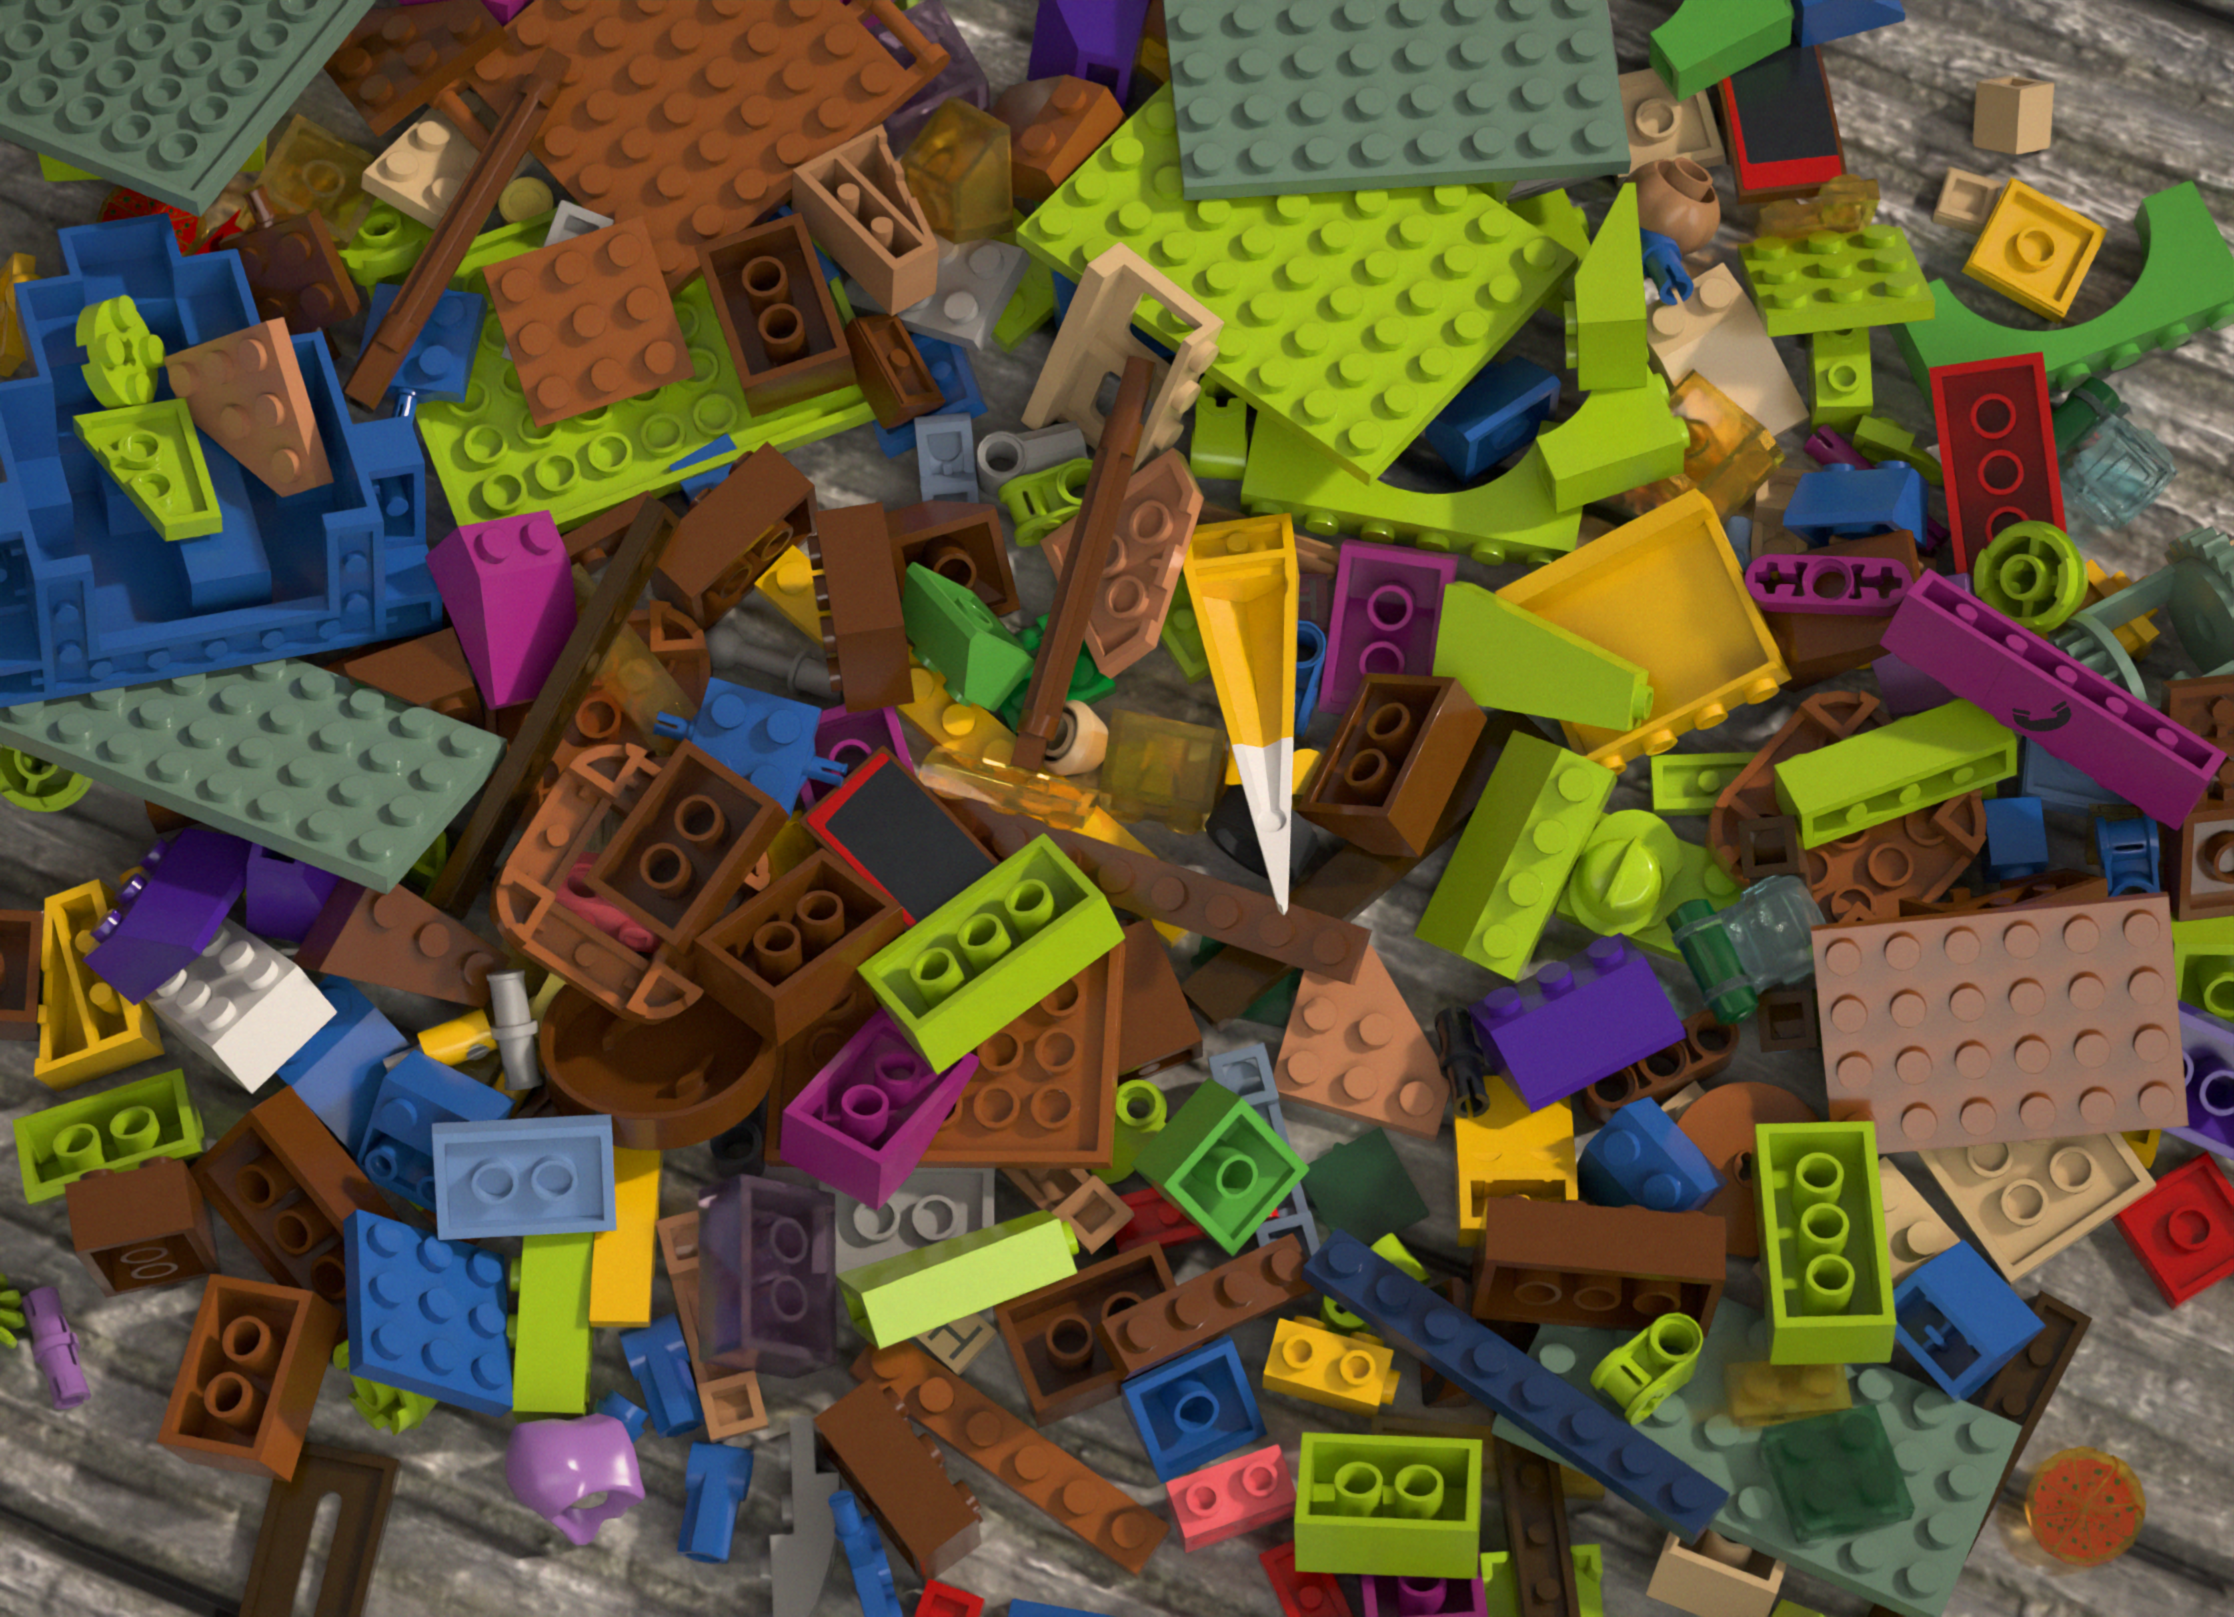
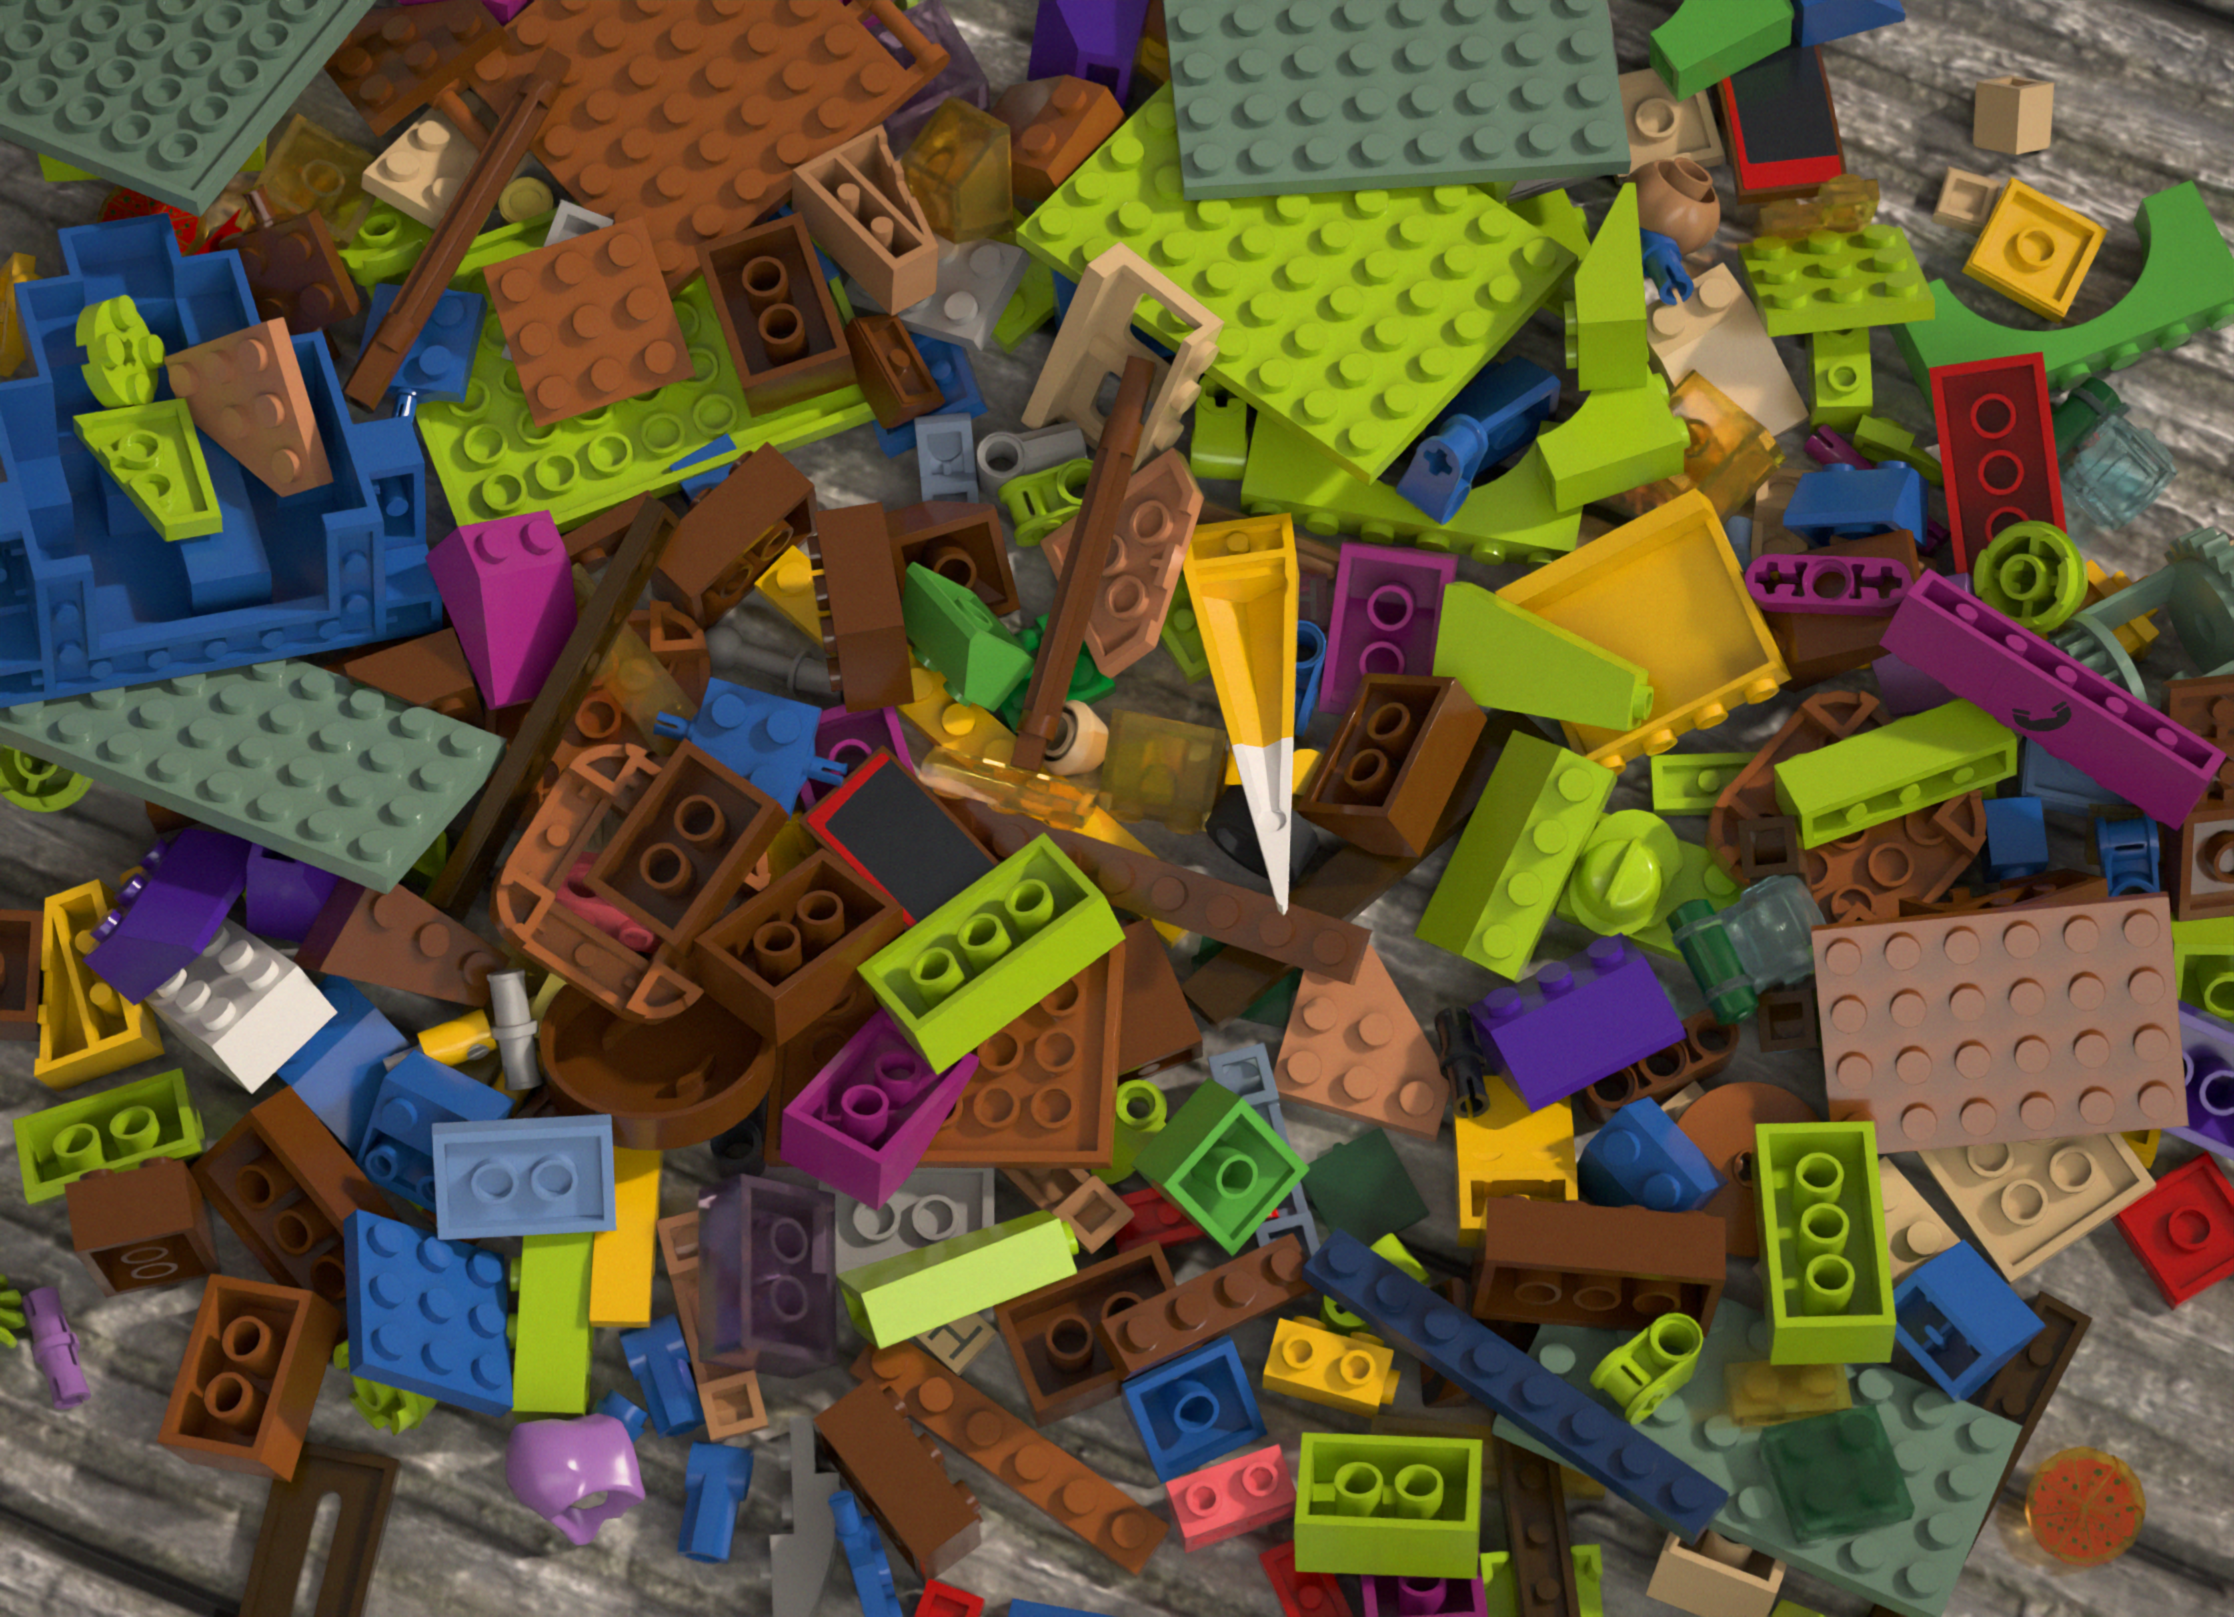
(1444, 468): none -> blue piece

